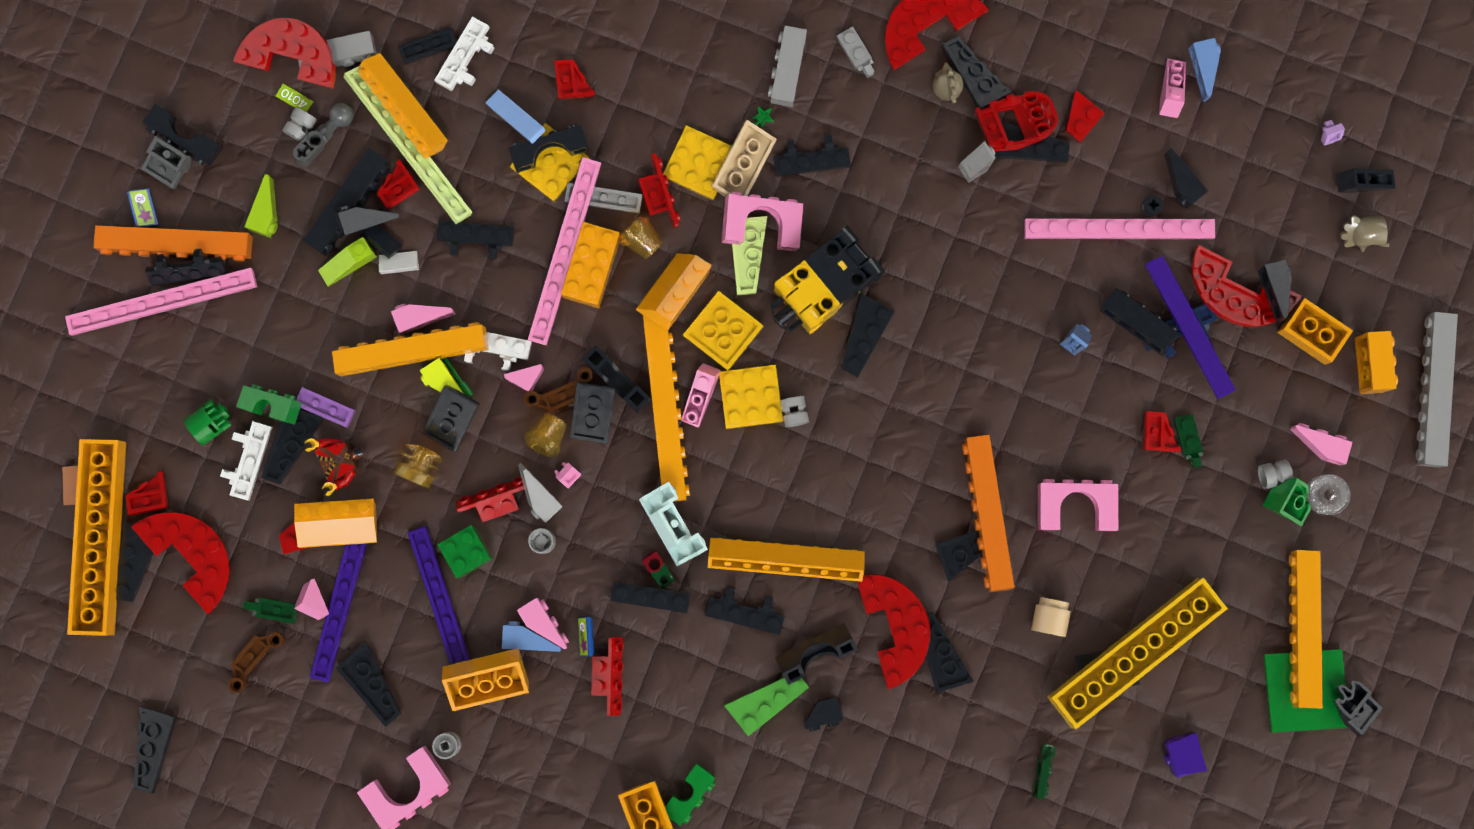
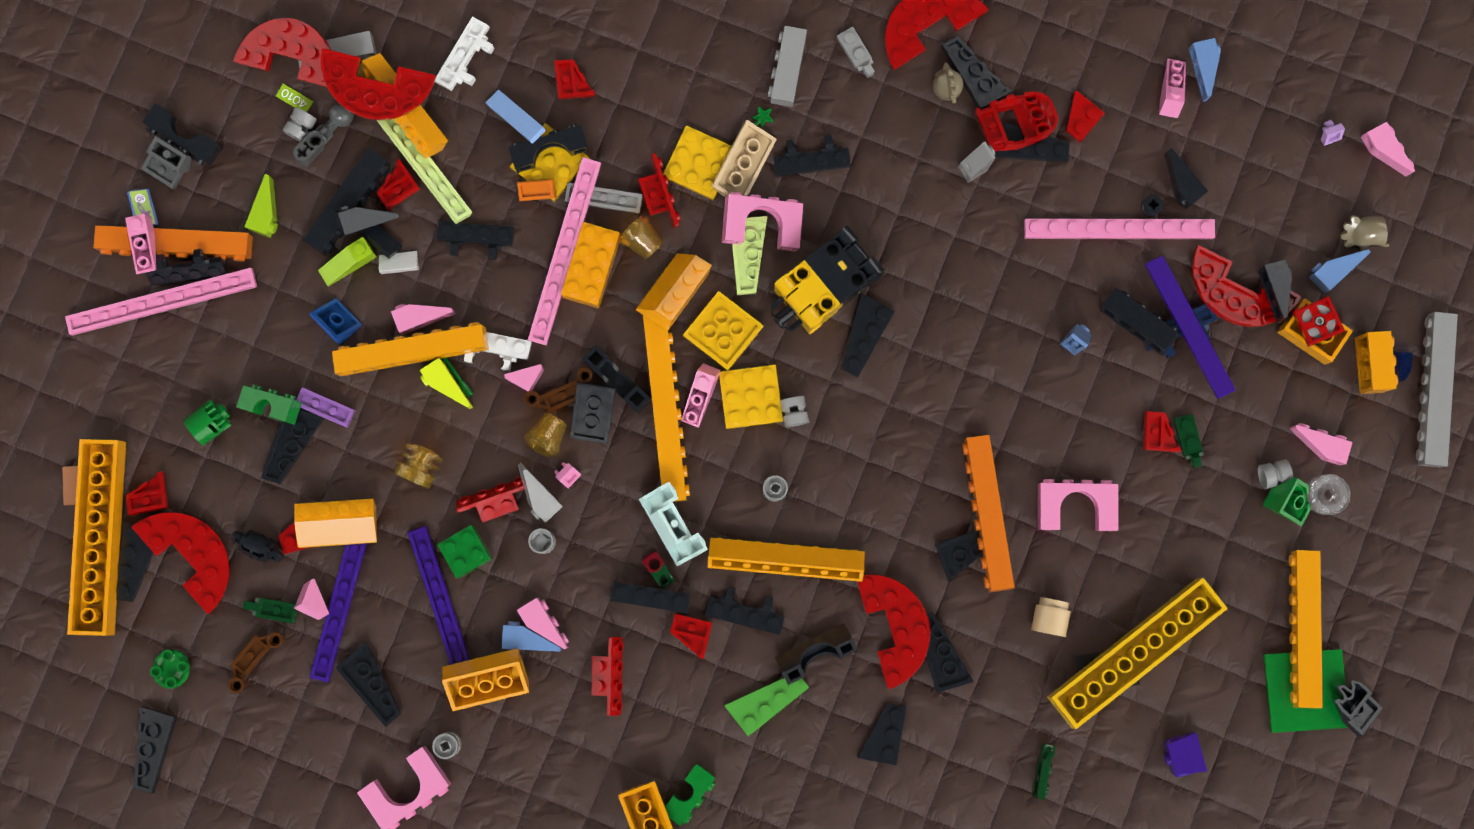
(142, 242): none -> bright pink slope
(170, 669): none -> green dish
(254, 447): white hinge -> none
(257, 546): none -> black piece
(336, 321): none -> blue slope
(336, 461): torso -> none
(371, 97): none -> red plate
(427, 46): black tile -> none
(450, 418): black tile -> none
(536, 189): none -> orange tile
(586, 636): slope -> none
(692, 633): none -> red wing
(775, 488): none -> light grey wheel
(824, 712): black slope -> none
(886, 736): none -> black wing
(1318, 321): none -> red piece
(1330, 273): none -> medium blue slope
(1365, 180): black slope -> none
(1385, 146): none -> bright pink slope
(1403, 364): none -> clear blue brick

